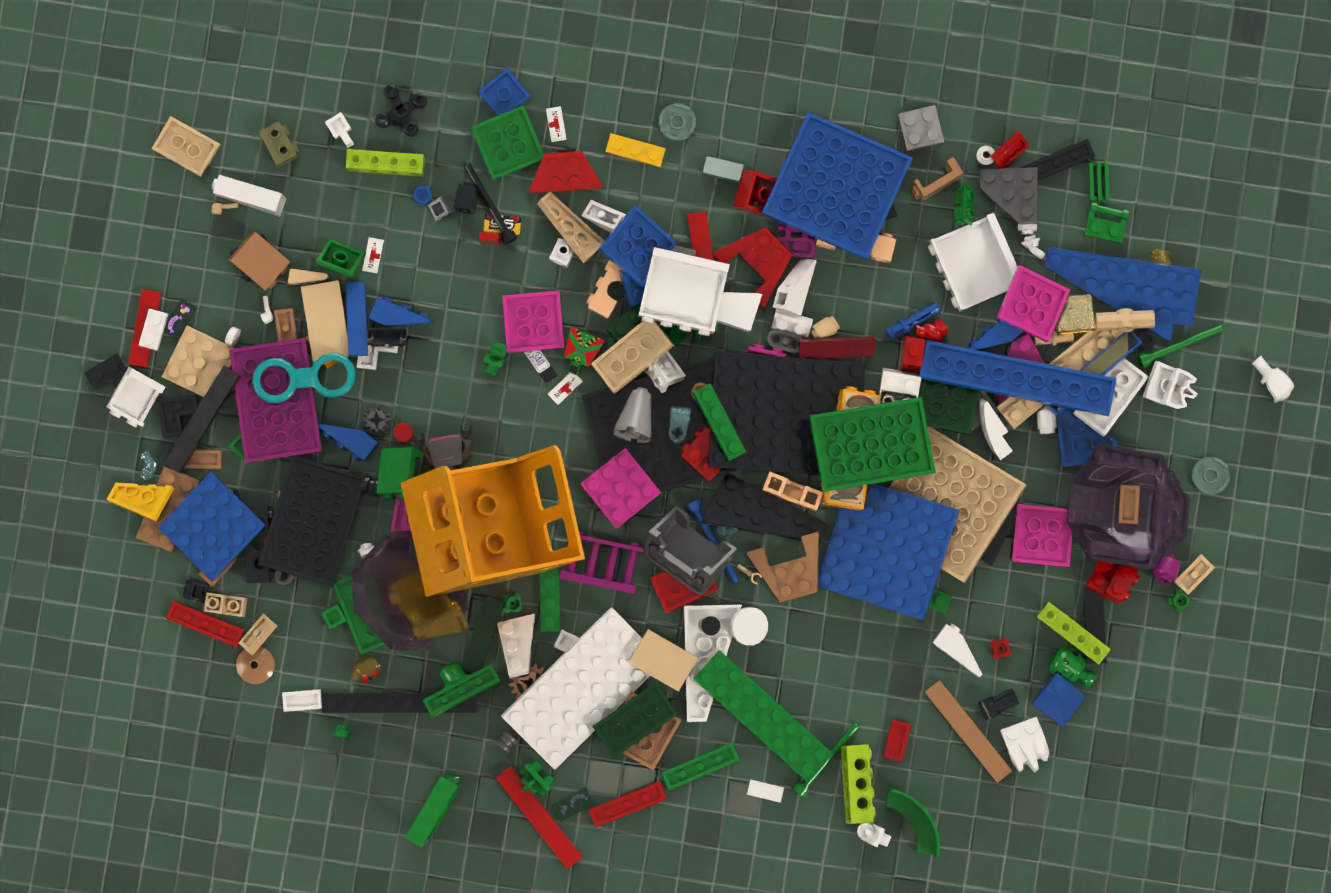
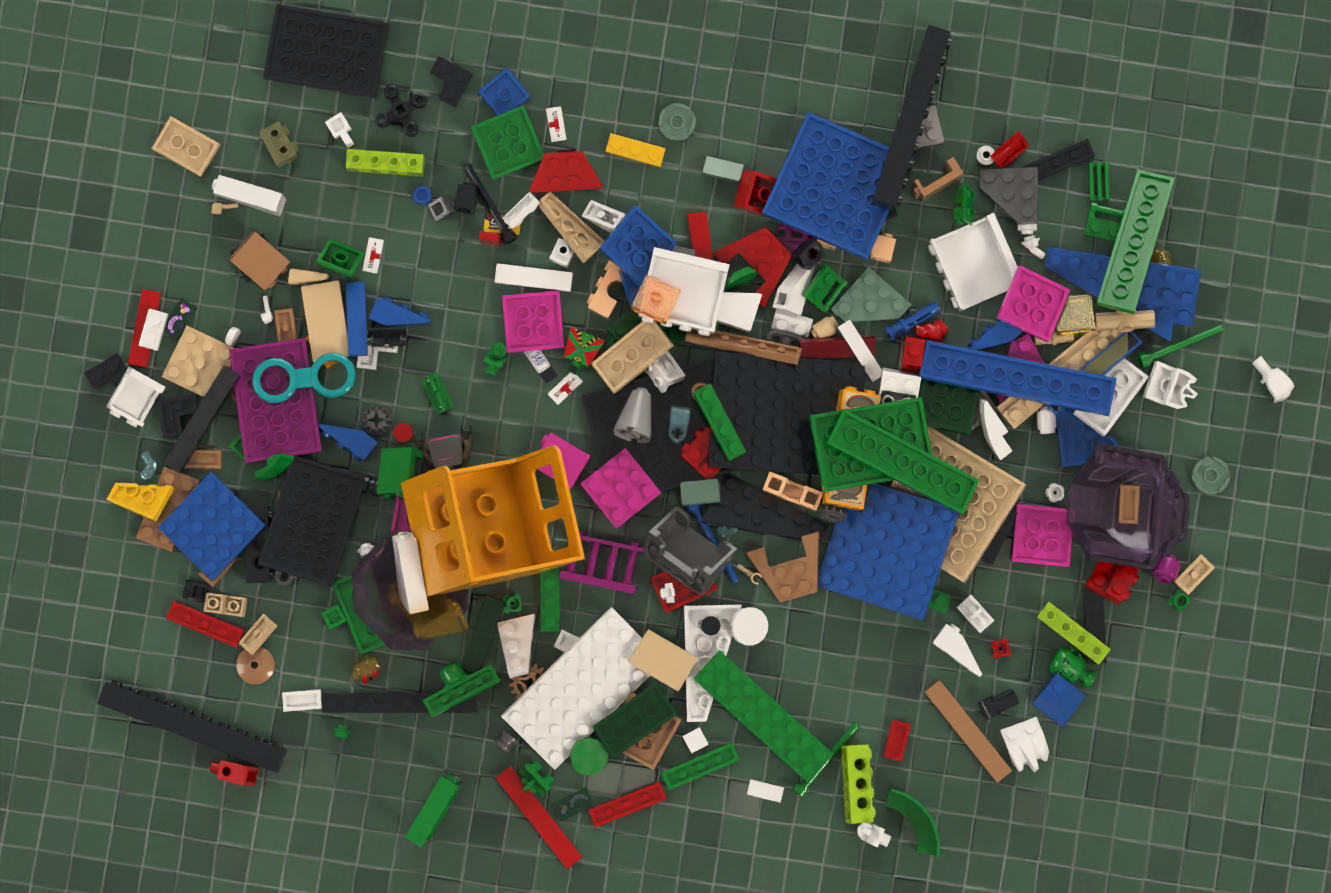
(191, 726): none -> black brick
(235, 772): none -> red torso
(275, 466): none -> green slope
(326, 51): none -> black plate
(409, 573): none -> white slope
(437, 393): none -> green hinge
(455, 78): none -> black plate
(521, 210): none -> white plate
(533, 277): none -> white tile
(573, 458): none -> dark pink panel
(589, 756): none -> green tile
(655, 299): none -> clear orange plate
(668, 593): none -> white plate
(695, 740): none -> white tile
(700, 492): none -> sand green slope
(740, 278): none -> green tile
(747, 345): none -> medium nougat tile
(800, 255): none -> black brick
(820, 287): none -> green plate
(832, 513): none -> dark grey gear
(860, 350): none -> white sticker
(870, 300): none -> sand green plate
(902, 461): none -> green plate
(911, 118): none -> black brick
(975, 613): none -> white hips
(1054, 487): none -> white plate
(1135, 241): none -> green plate

